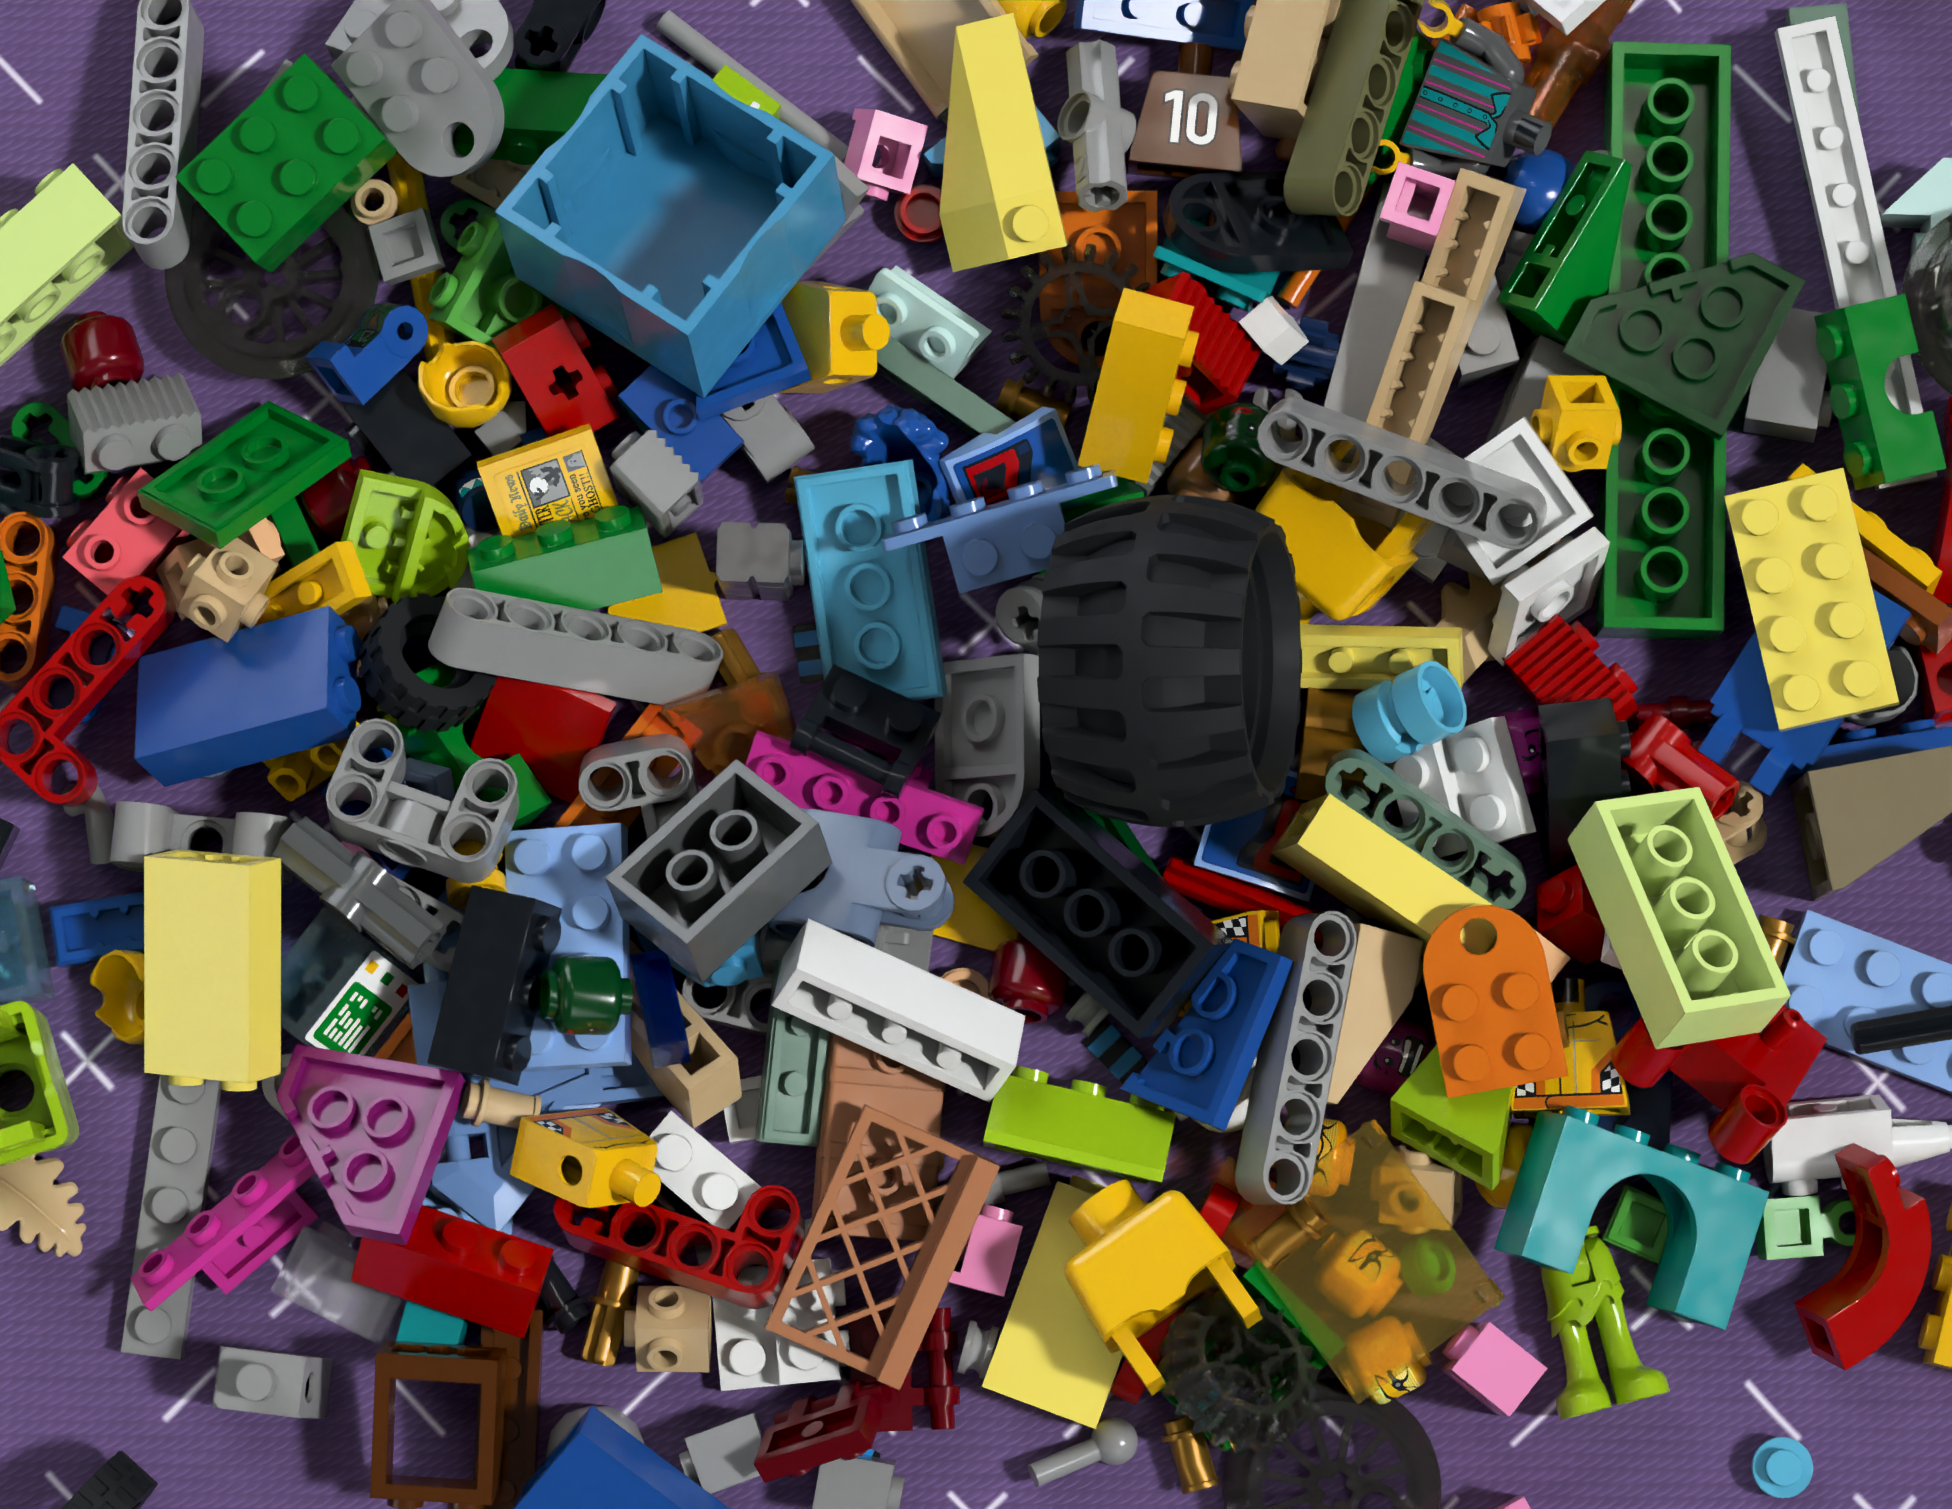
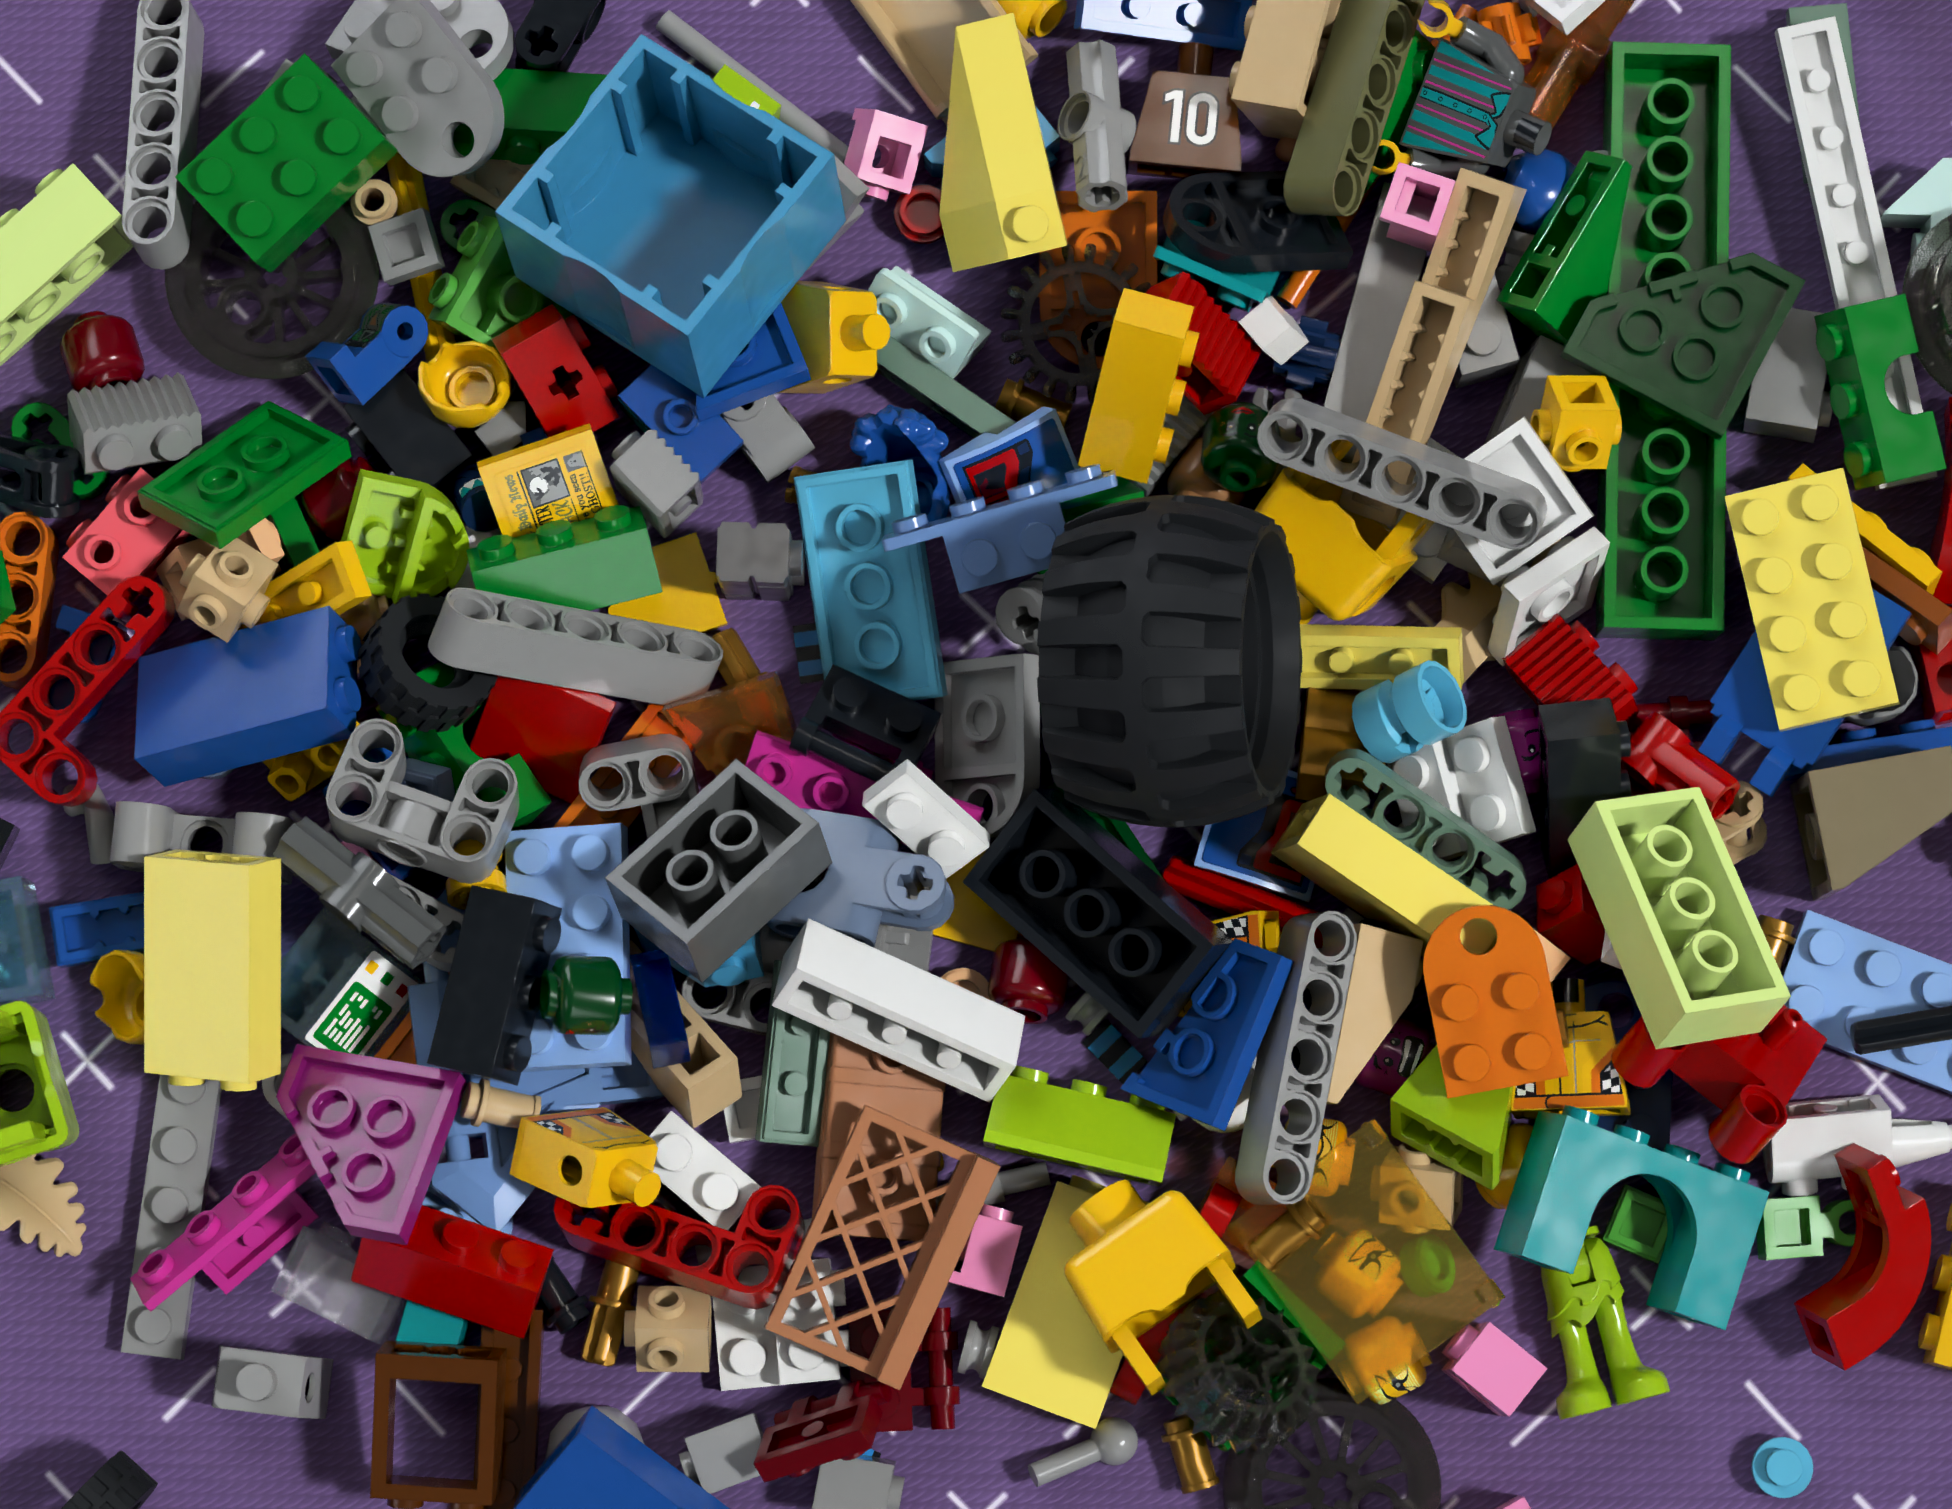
(926, 818): none -> white plate

